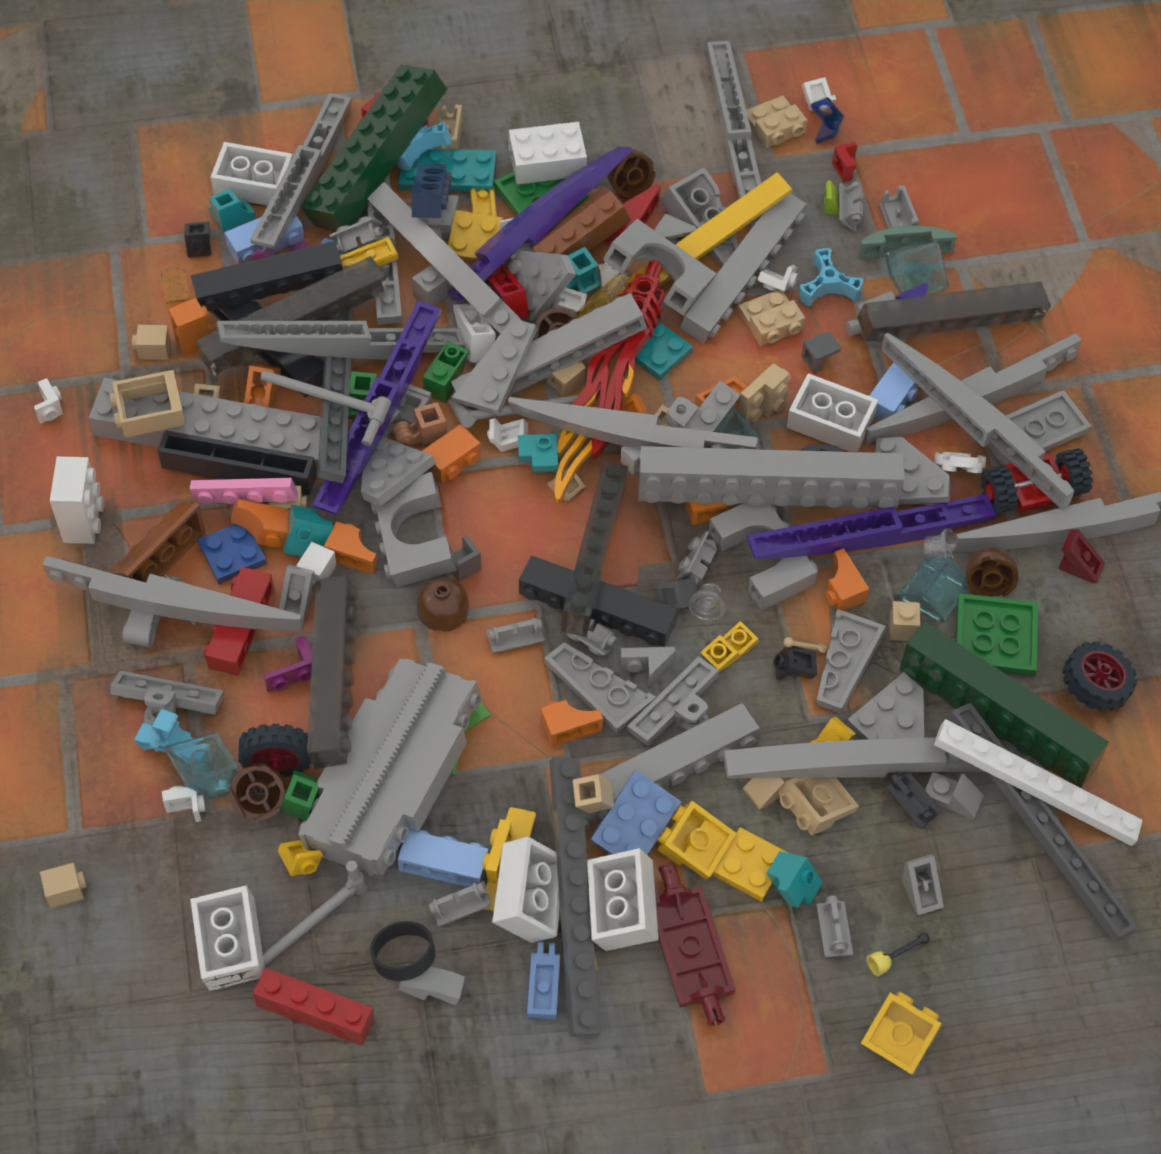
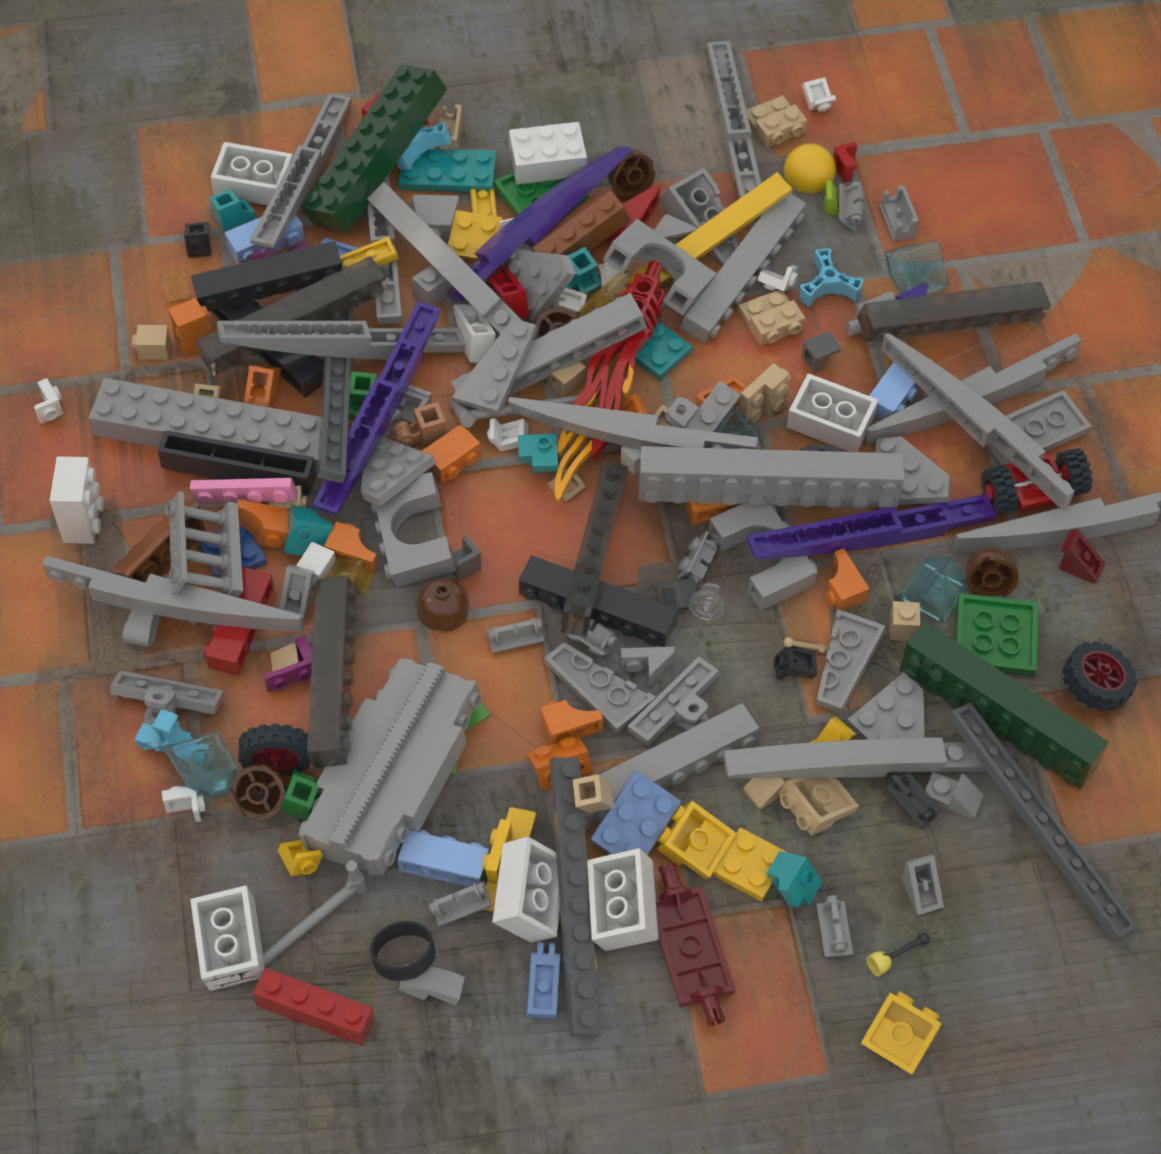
(63, 885): tan brick -> none
(142, 387): tan window -> none
(227, 541): none -> light grey fence
(284, 657): none -> tan slope
(357, 572): none -> clear yellow bracket
(366, 229): light grey hinge -> none
(375, 411): light grey bar -> none
(430, 190): dark blue brick -> none
(444, 369): green slope -> none
(567, 748): none -> orange bracket
(731, 647): yellow slope -> none
(809, 168): none -> yellow piece
(831, 120): clear blue bracket -> none
(892, 238): sand green slope -> none
(940, 545): clear piece -> none
(951, 460): white plate -> none
(1038, 782): white plate -> none

